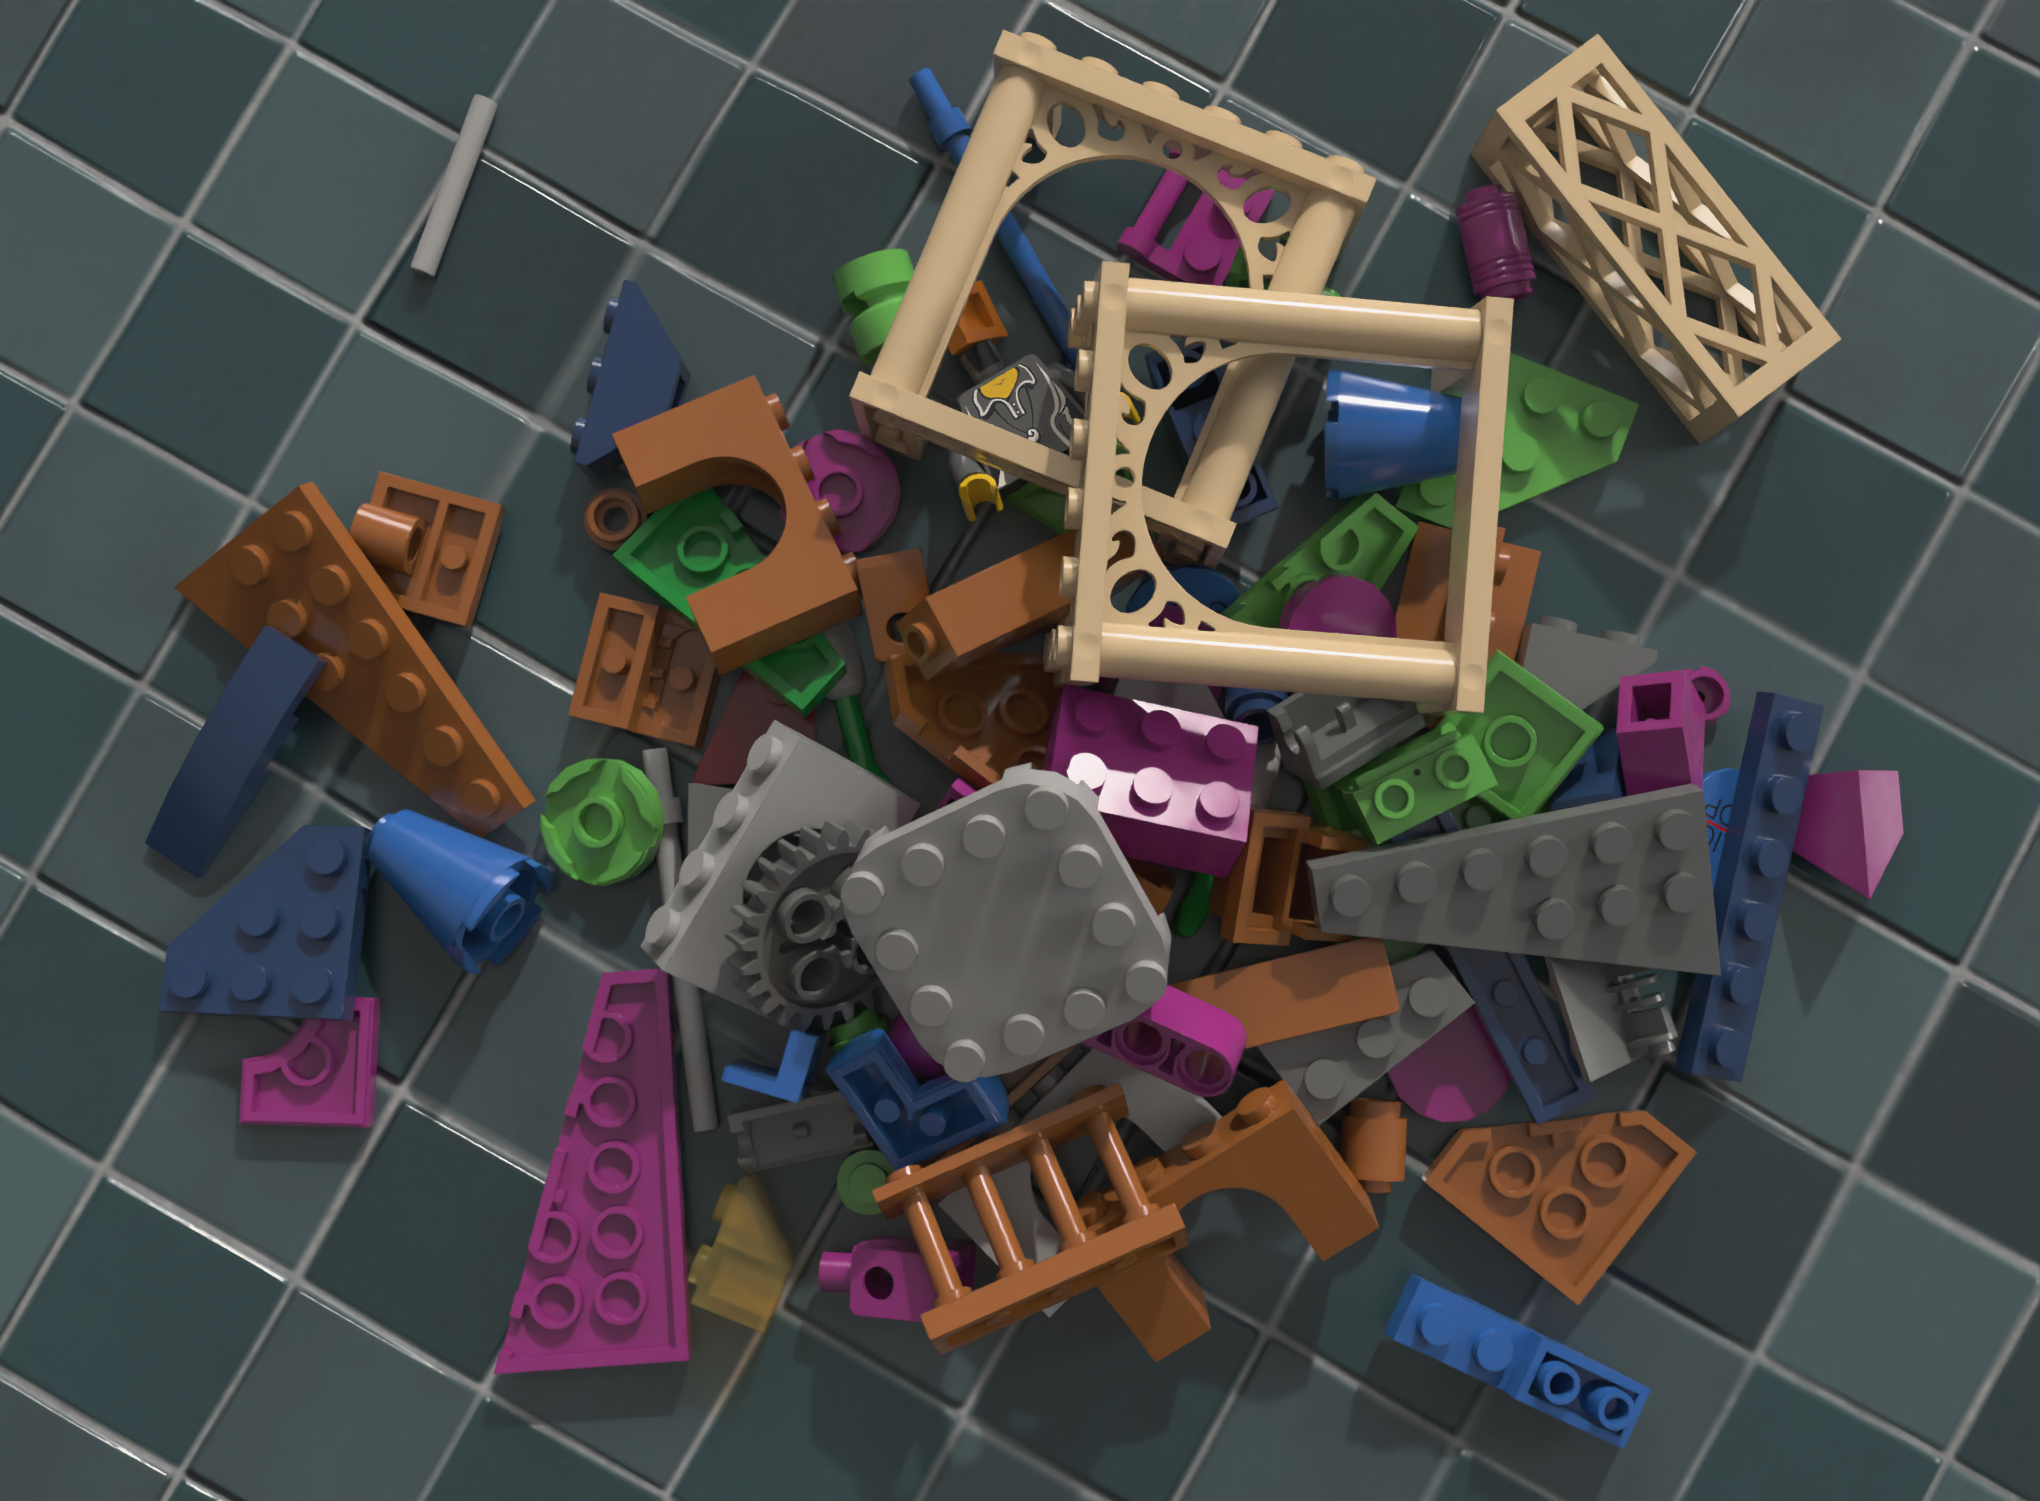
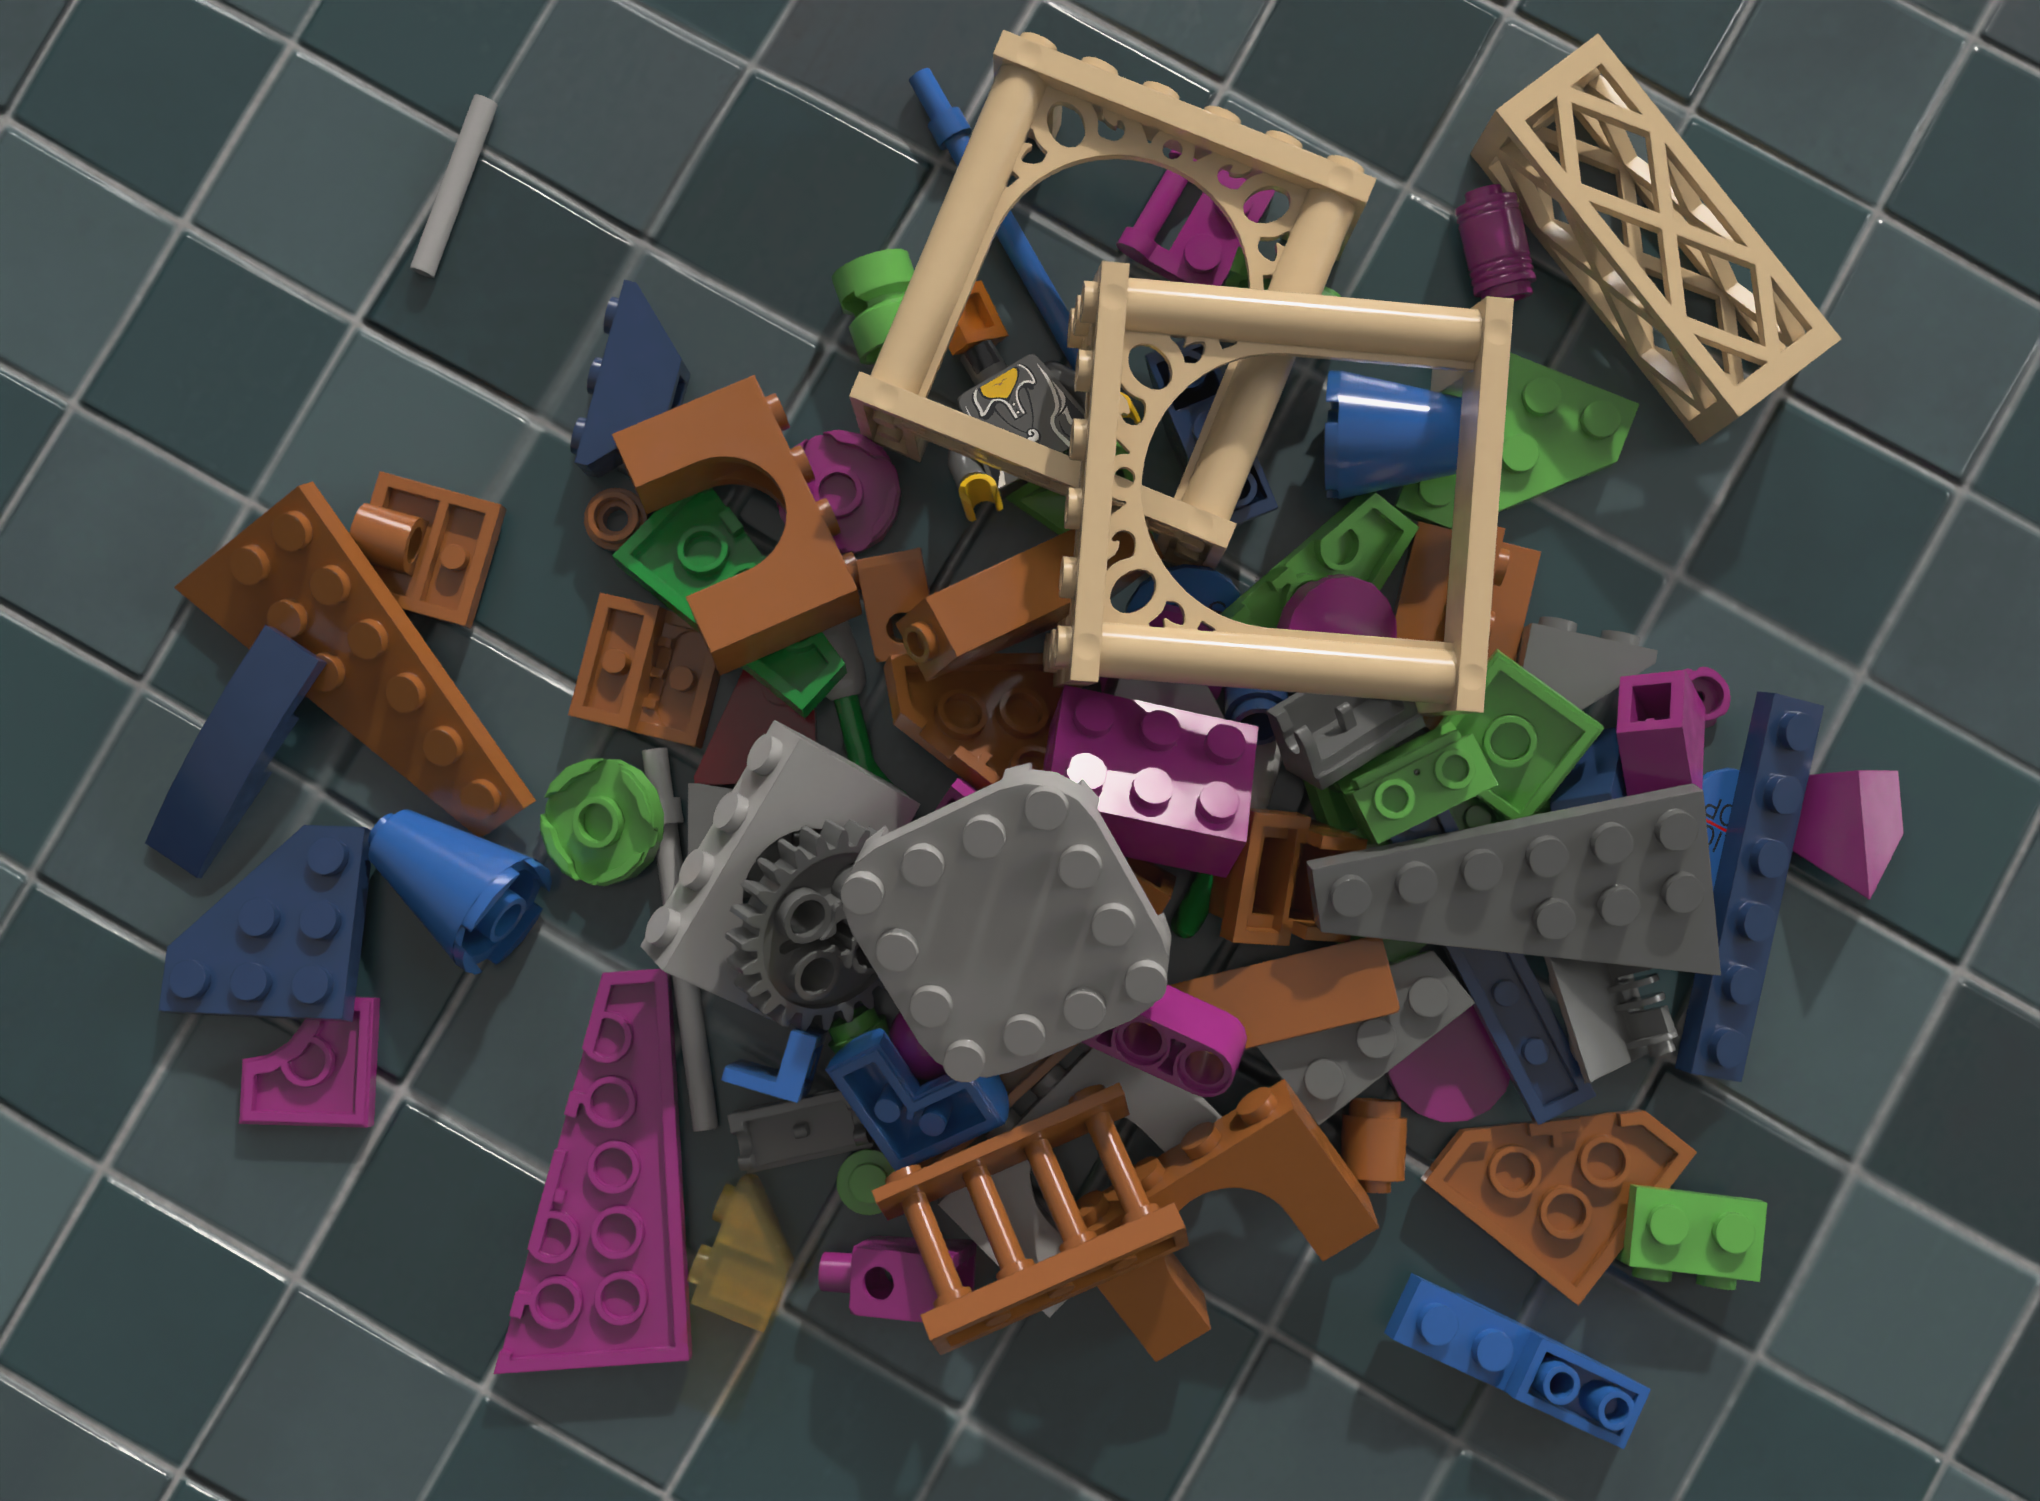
(1693, 1234): none -> bright green bracket

